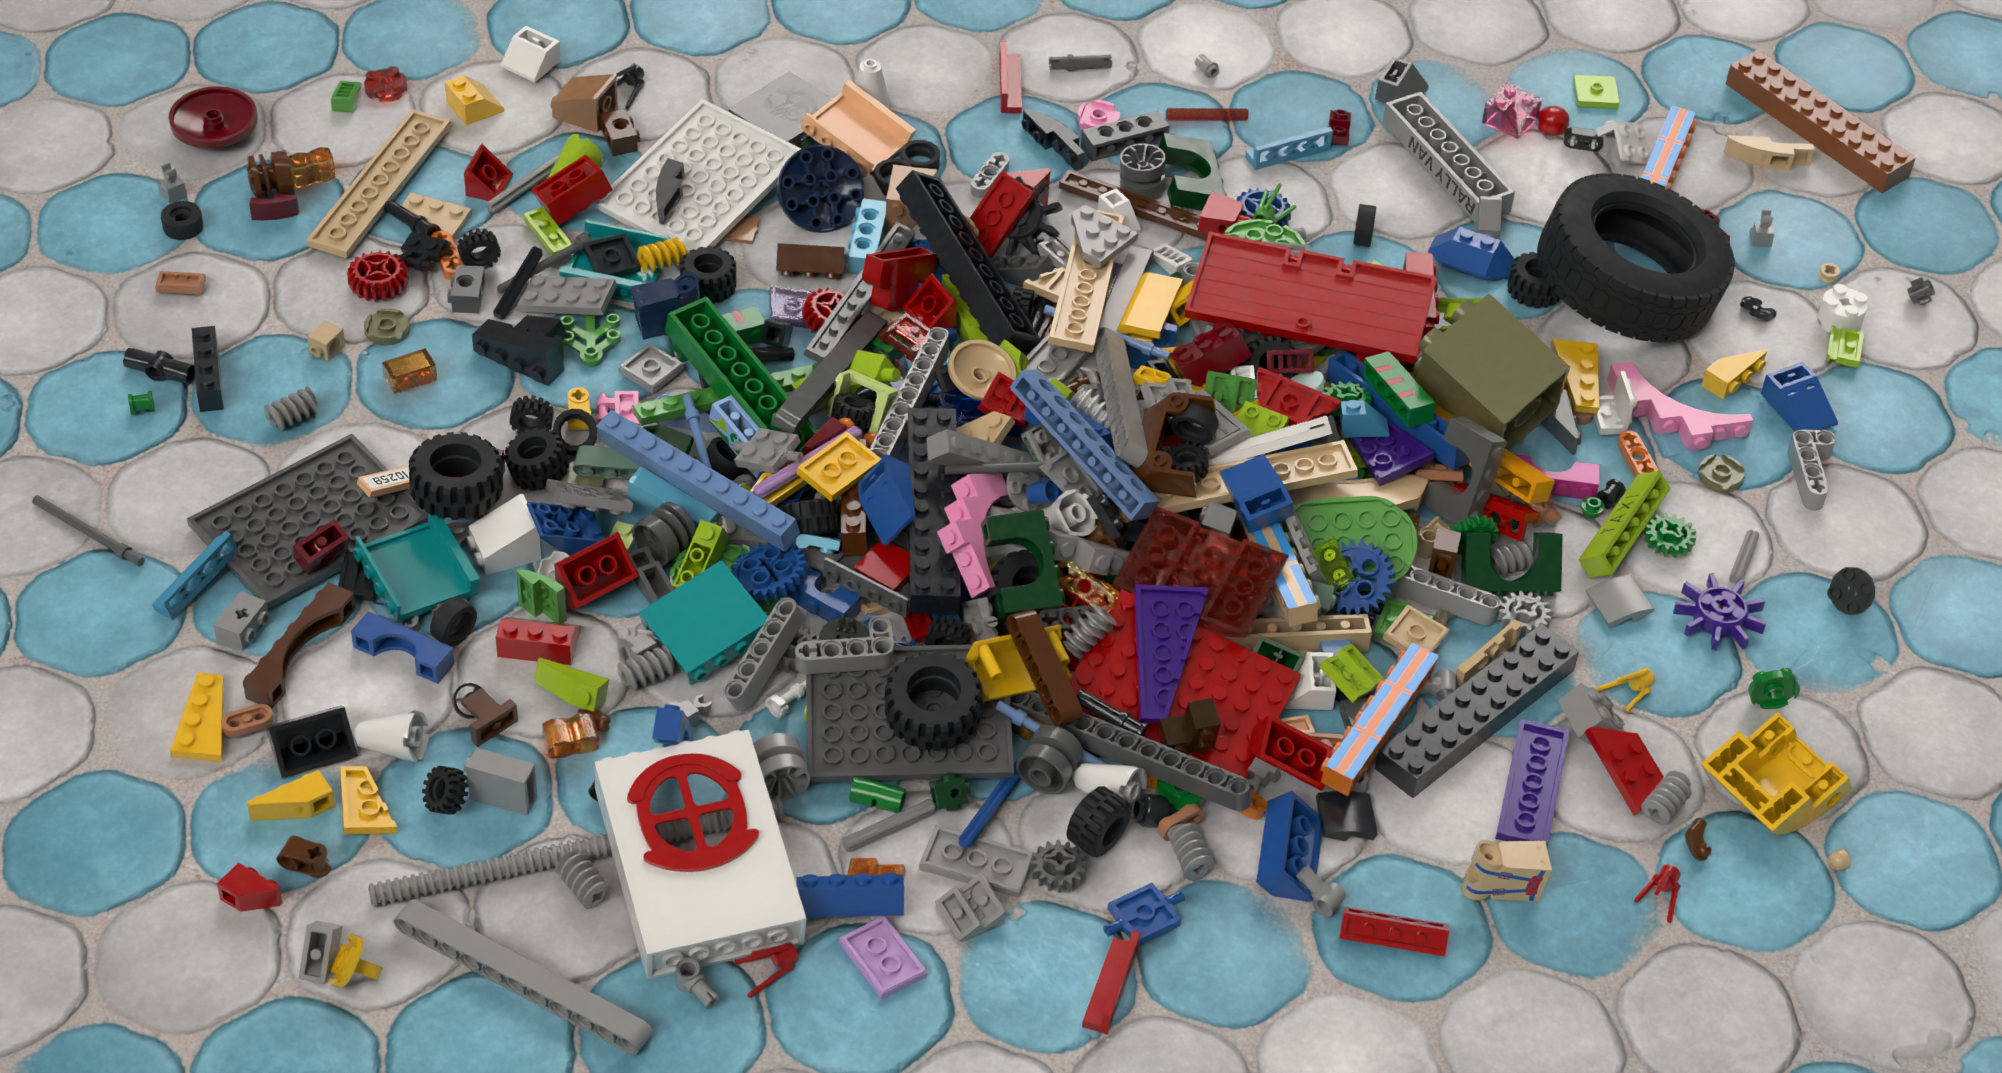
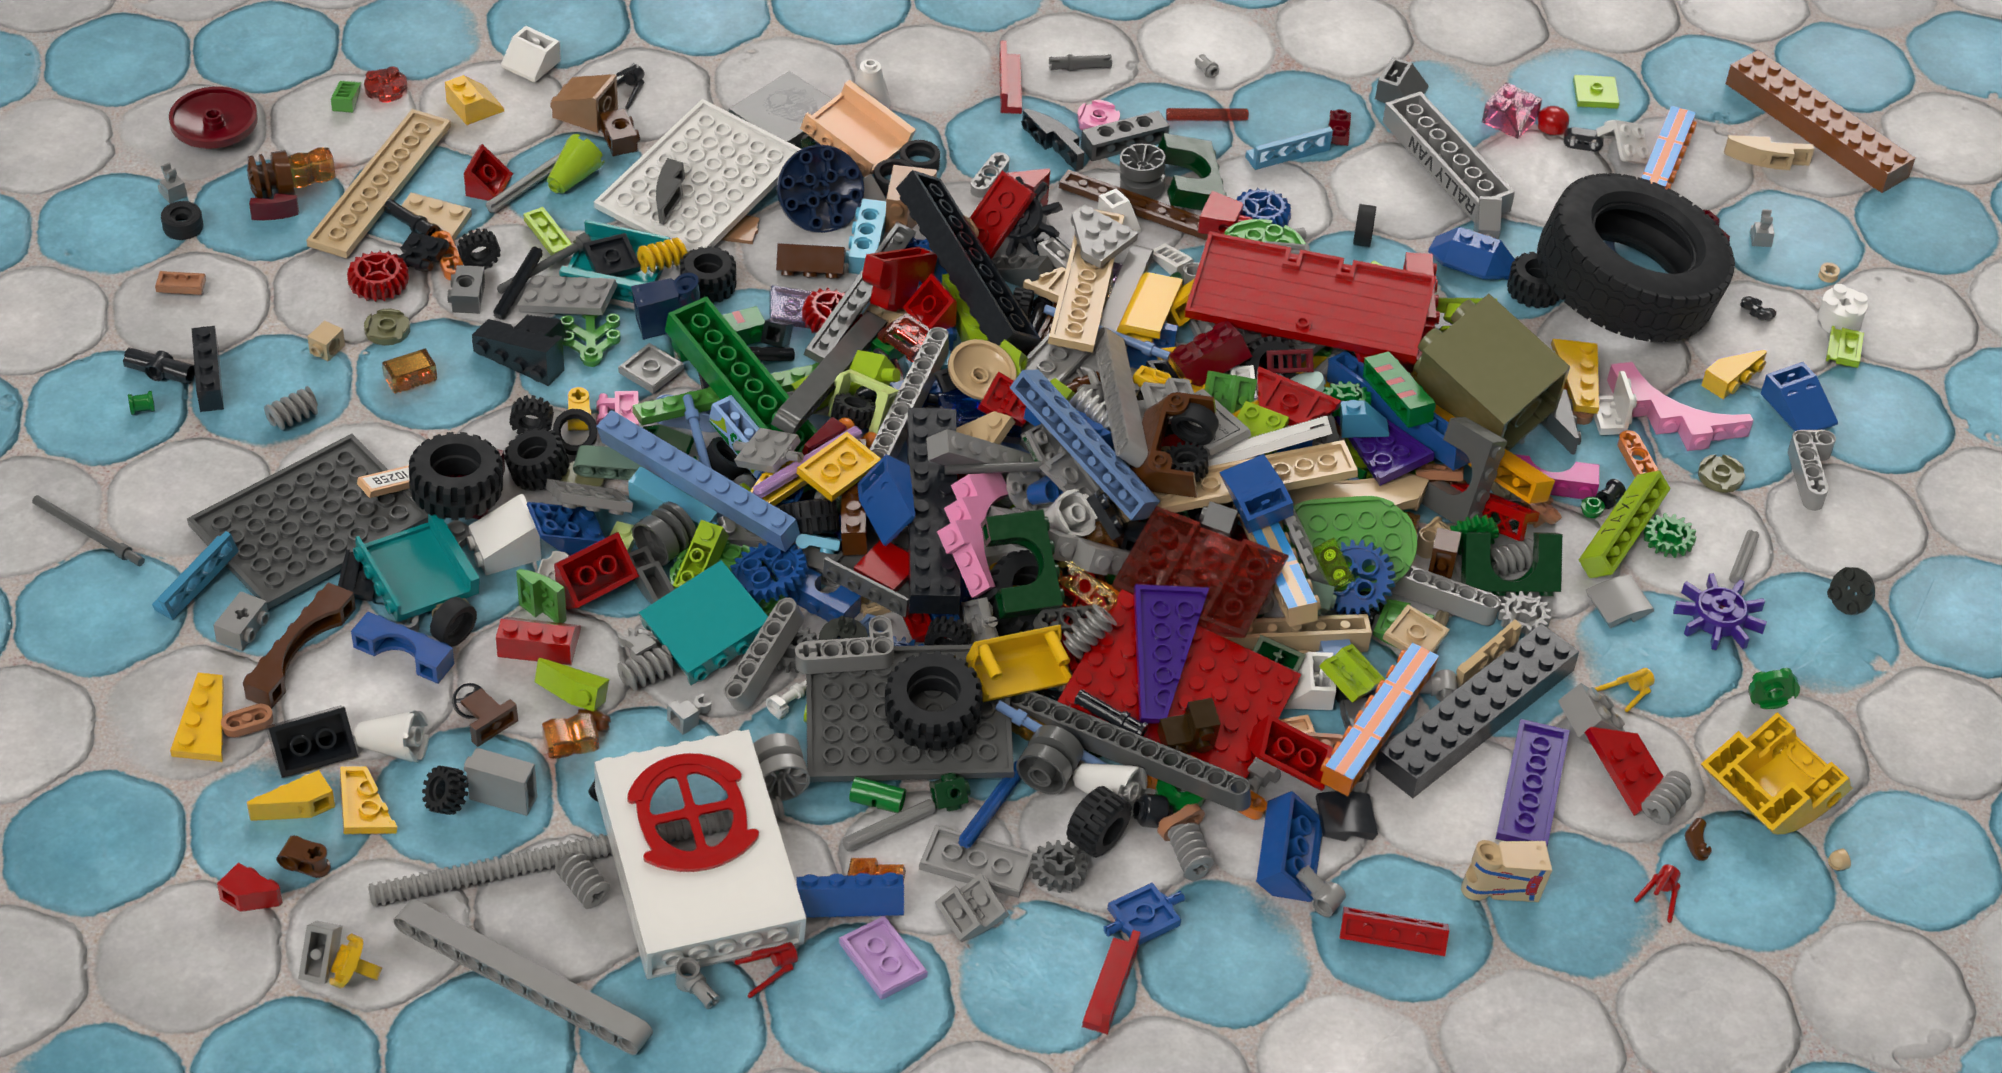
(321, 547): dark red brick -> none
(572, 189): red slope -> none
(672, 726): blue arch -> none
(1044, 667): reddish brown beam -> none
(1267, 211): bright green plant -> none
(1921, 291): dark grey gear -> none

